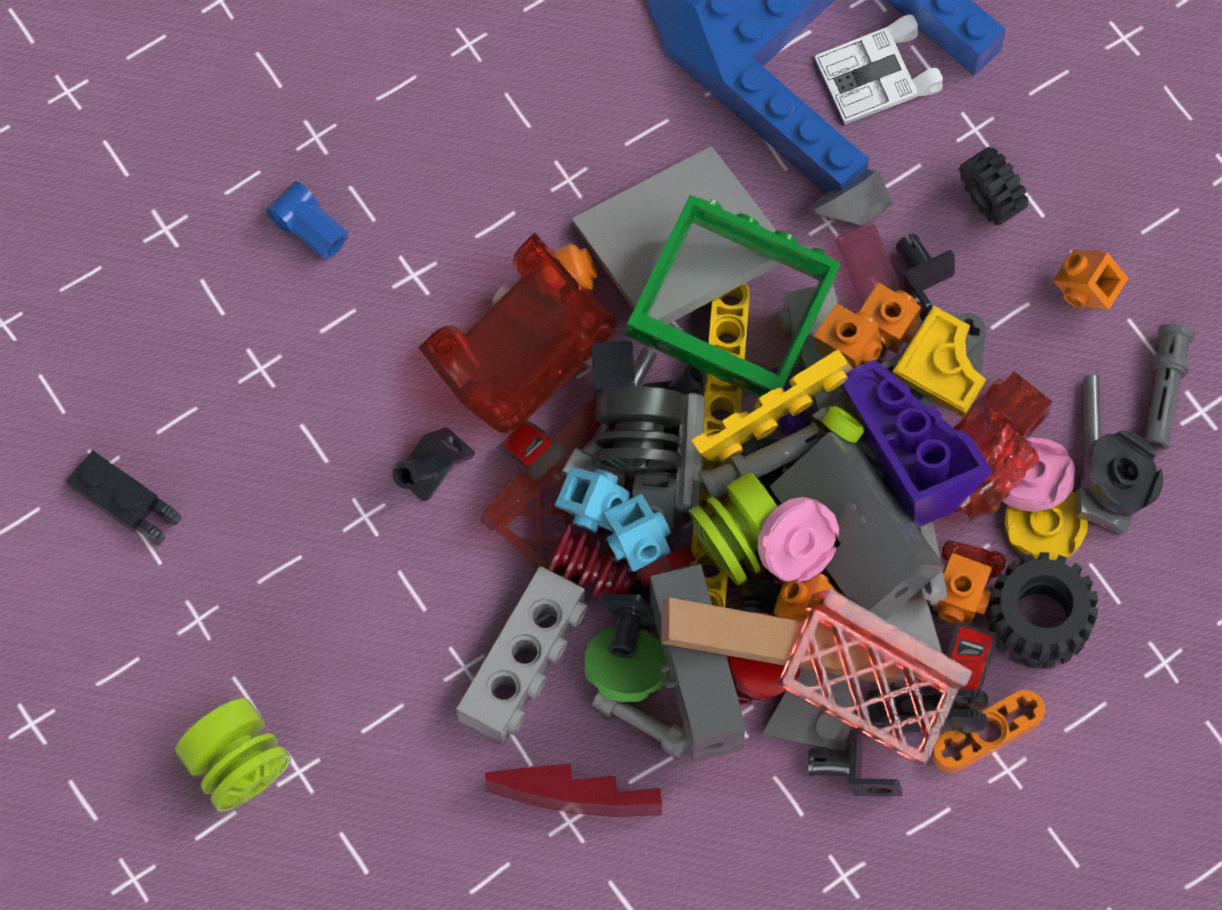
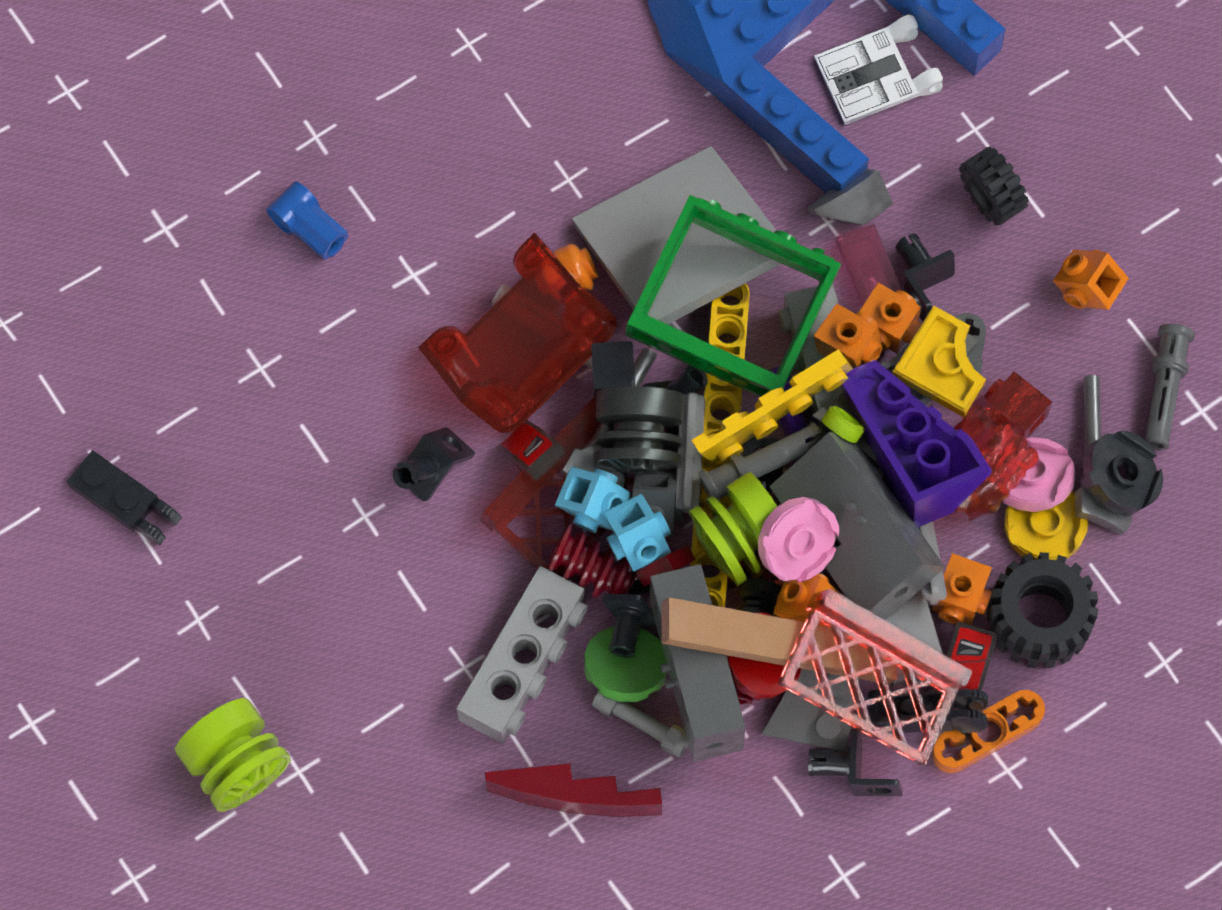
(990, 558): clear red arm -> none

